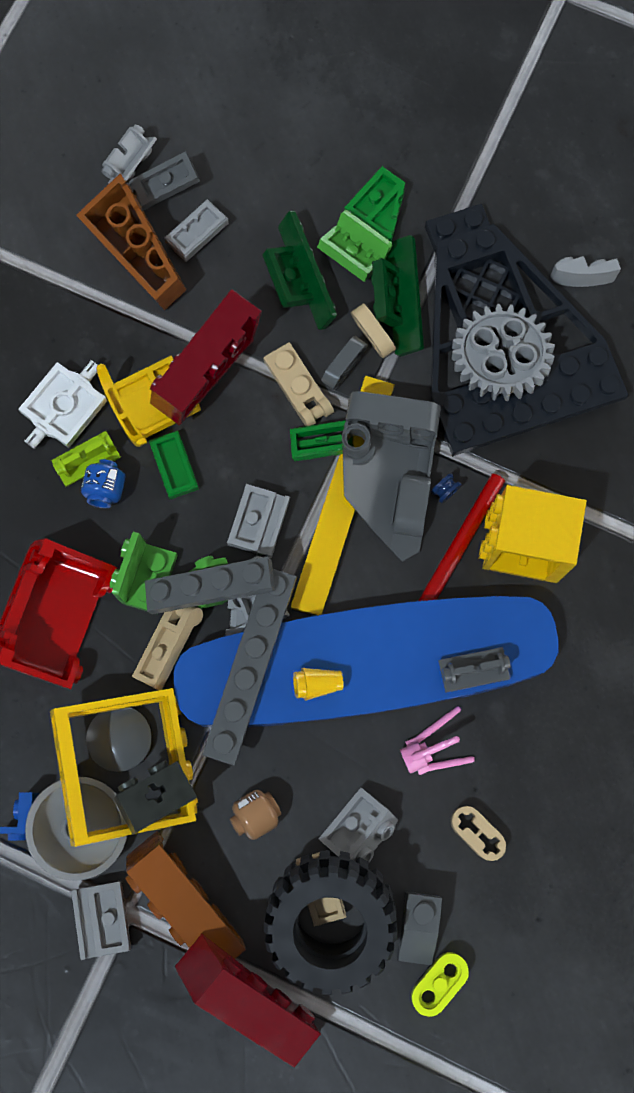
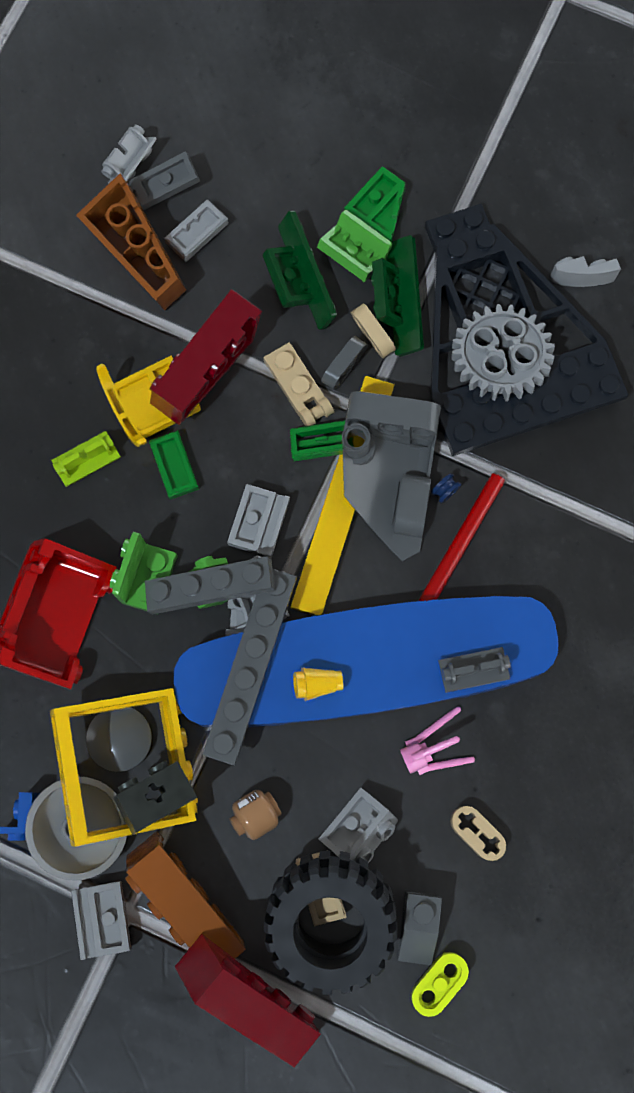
(62, 405): white plate -> none
(103, 484): blue head -> none
(166, 646): tan plate -> none
(532, 534): yellow container -> none

